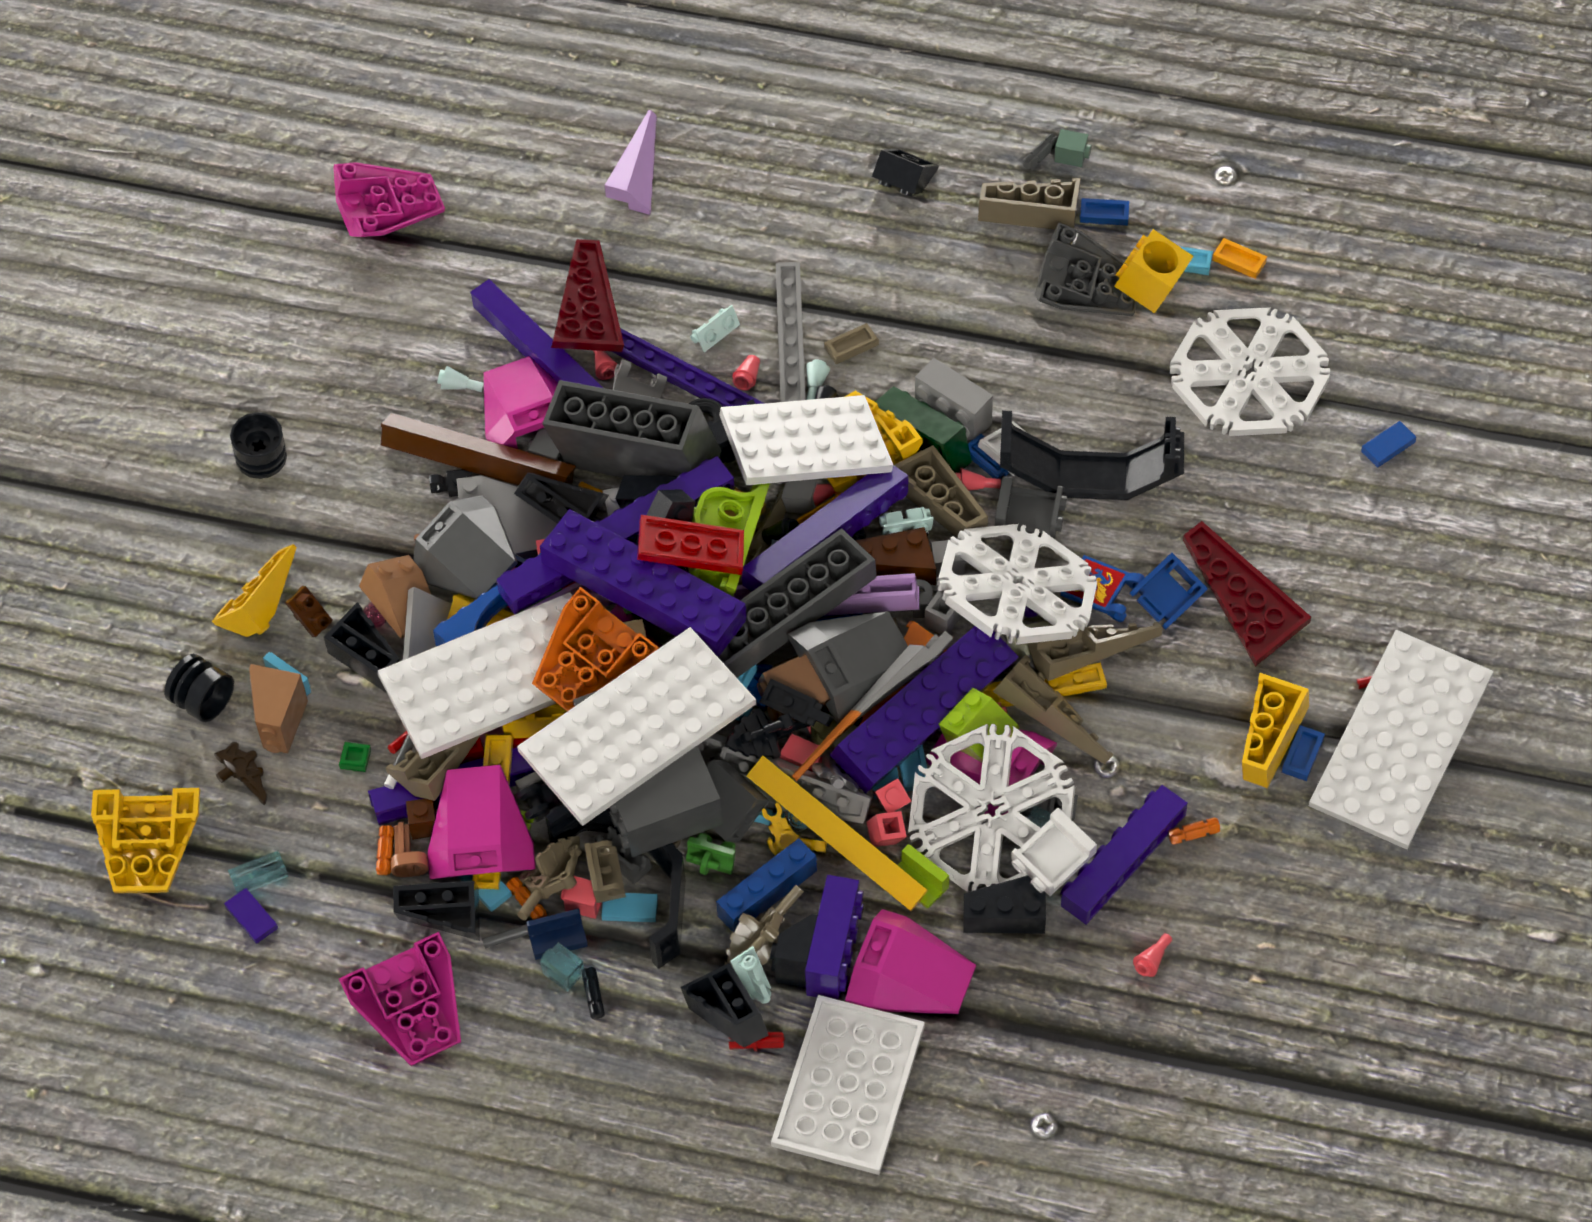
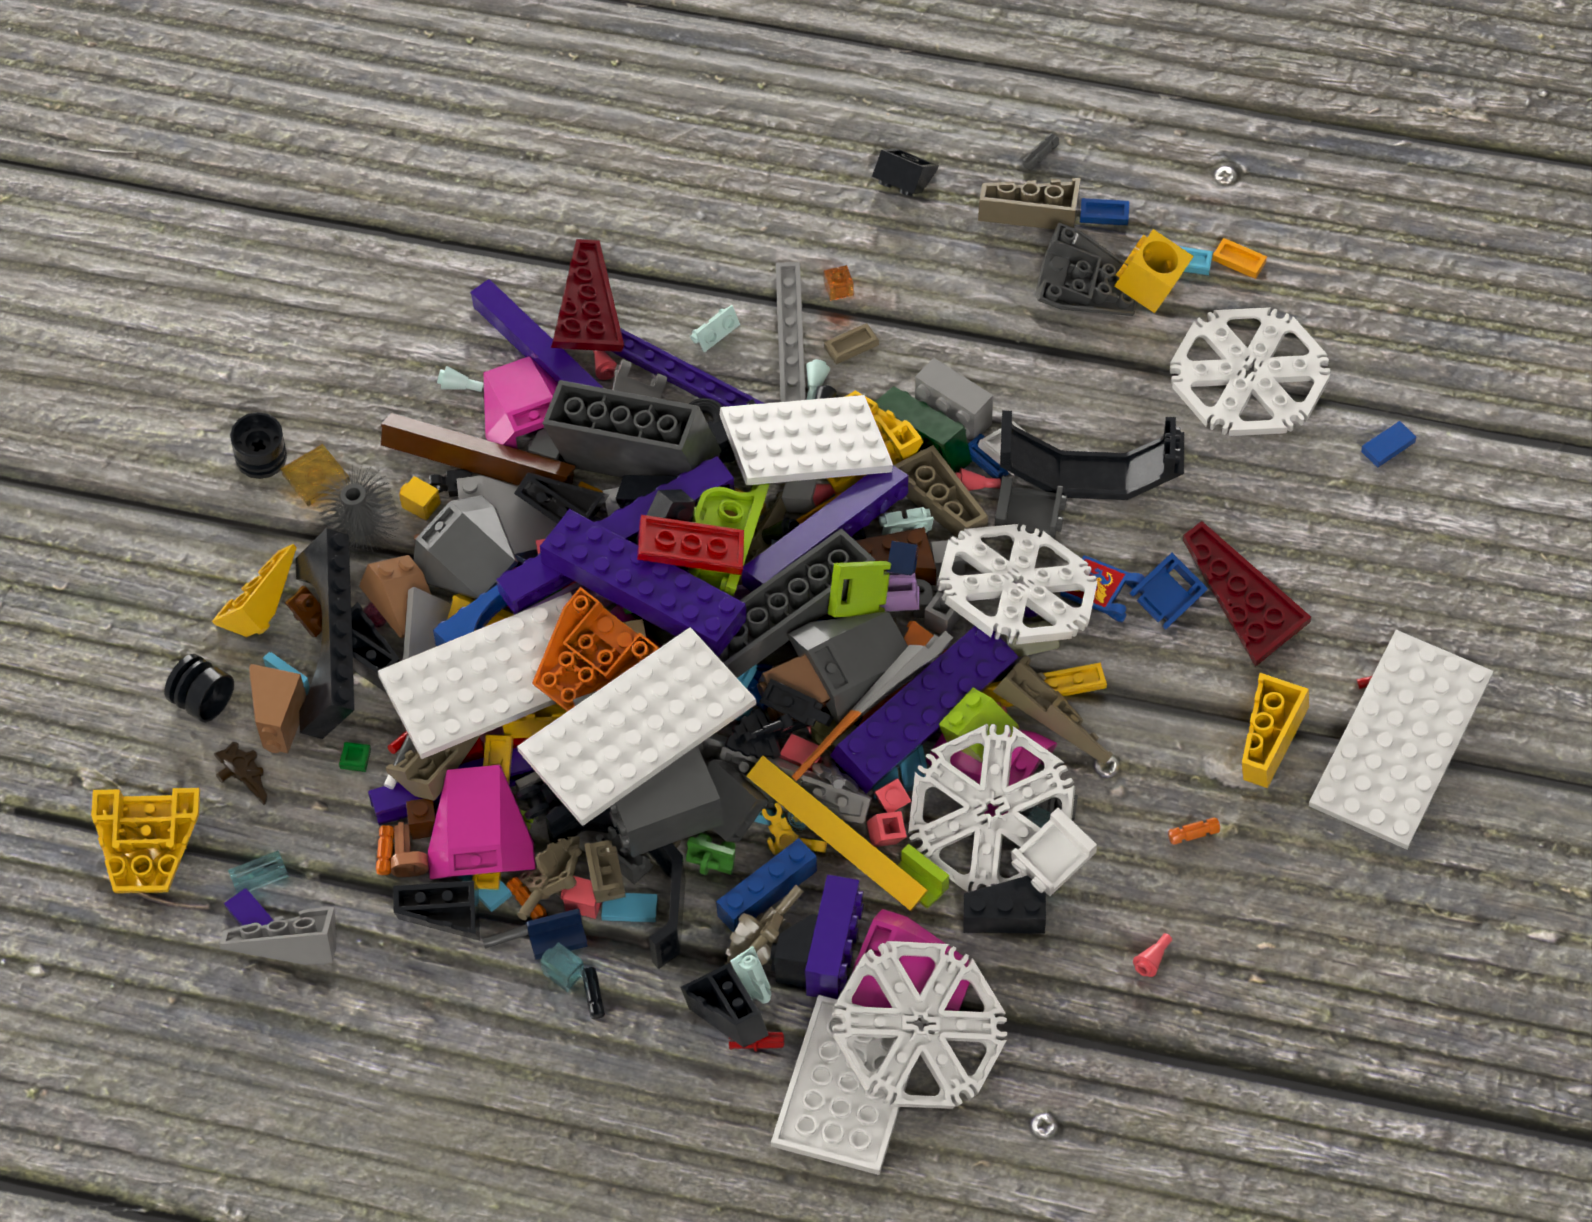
(297, 940): none -> light grey wedge
(310, 471): none -> clear yellow tile
(331, 694): none -> black arch
(358, 509): none -> dark grey piece
(382, 198): dark pink wedge -> none
(409, 999): dark pink wedge -> none
(419, 498): none -> yellow brick
(634, 171): lavender wedge -> none
(746, 373): coral cone -> none
(838, 283): none -> clear orange plate
(866, 588): none -> lime container
(903, 558): none -> dark blue panel
(930, 1007): none -> white plate
(1072, 148): sand green brick -> none
(1087, 647): dark tan wedge -> none
(1123, 854): dark purple brick -> none
(1303, 753): blue tile -> none

